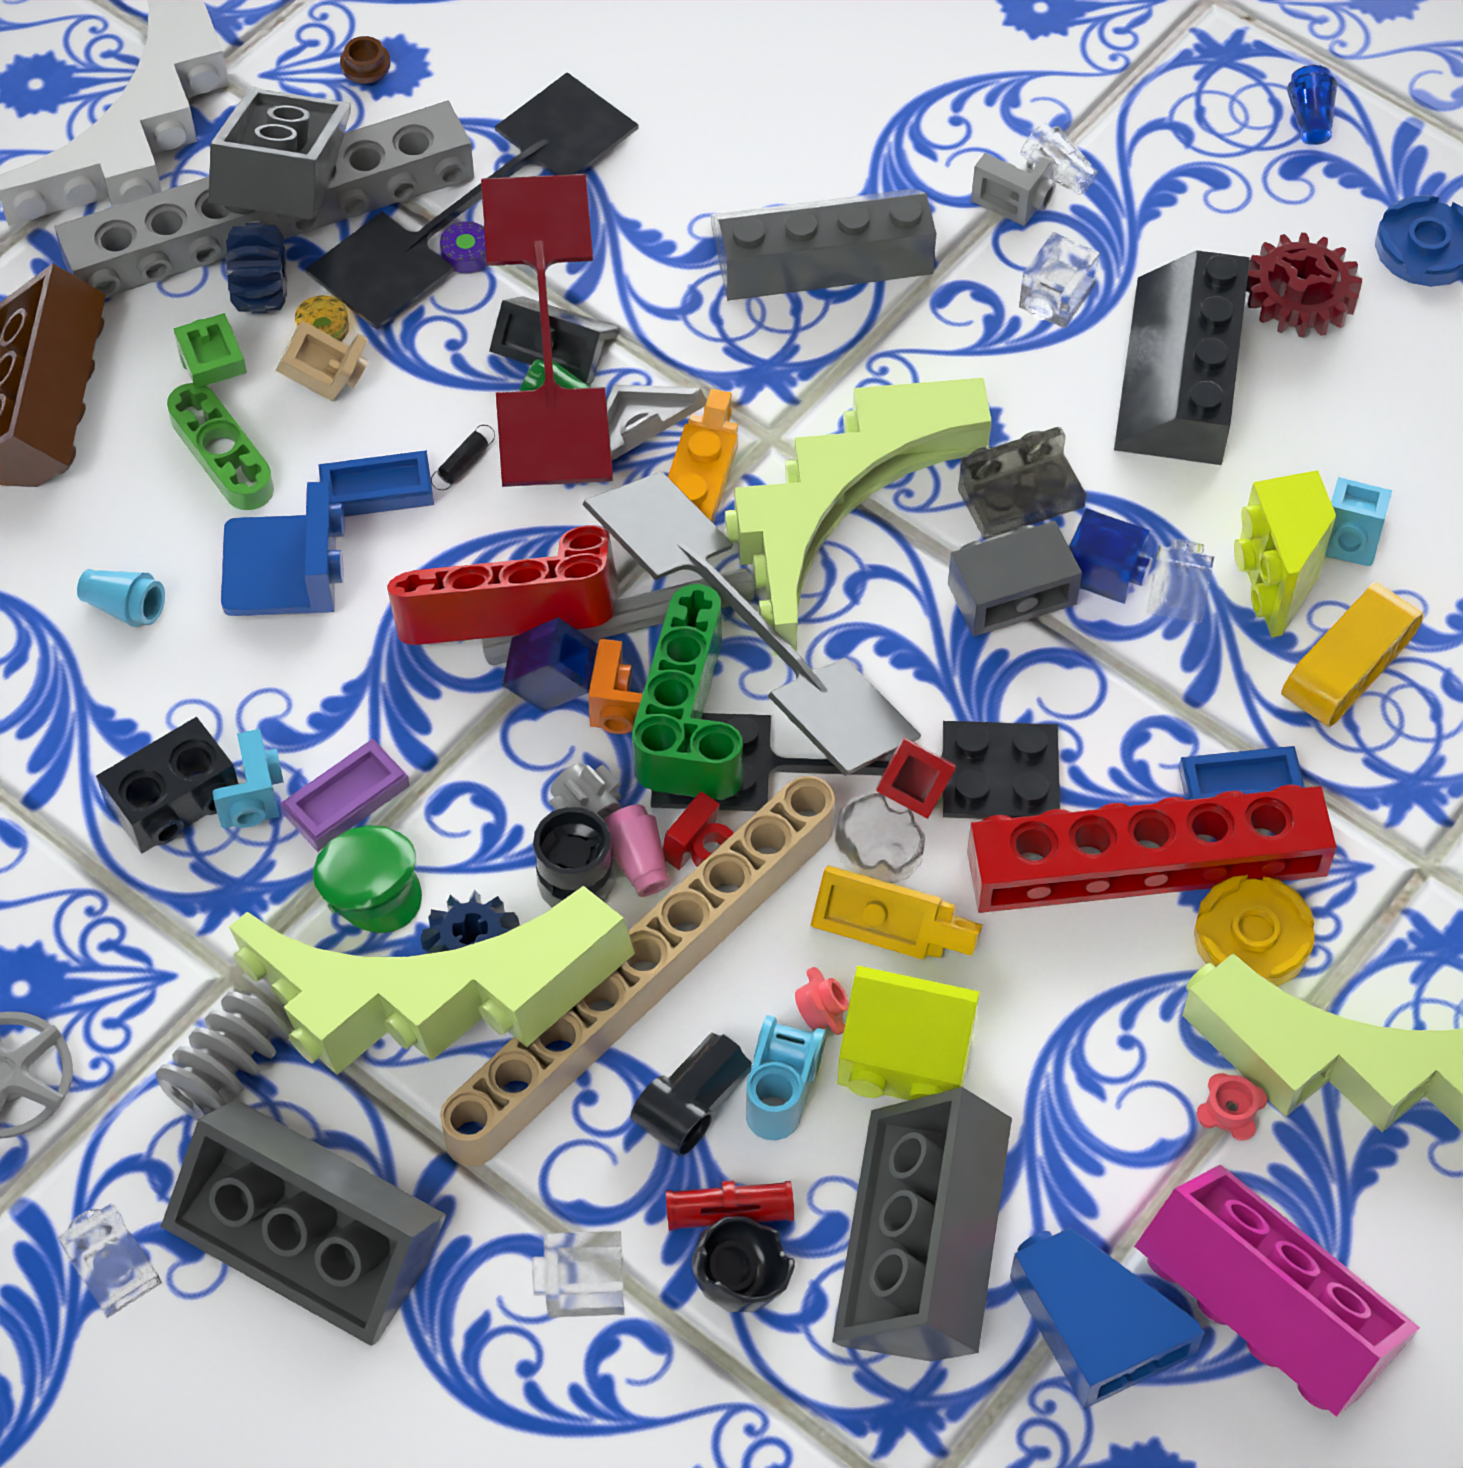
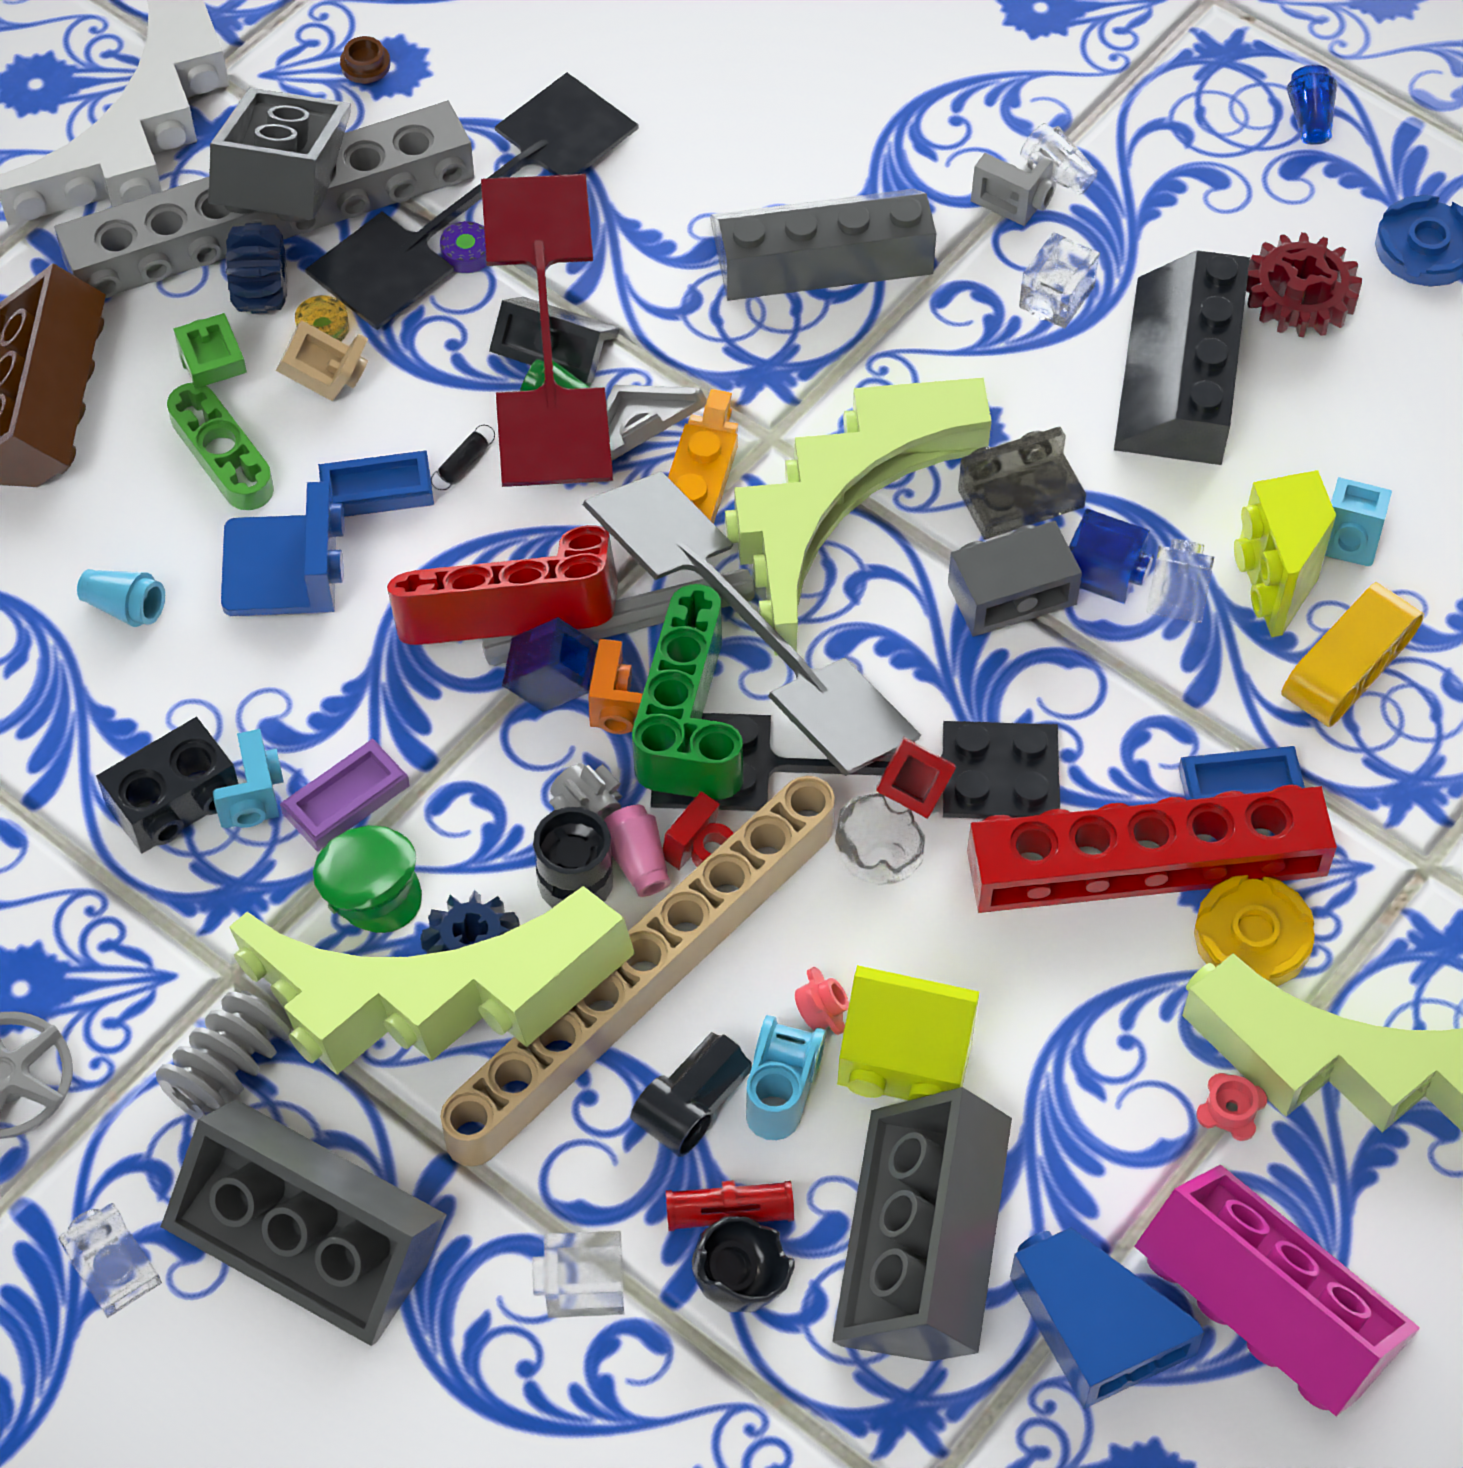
(891, 916): yellow hinge -> none

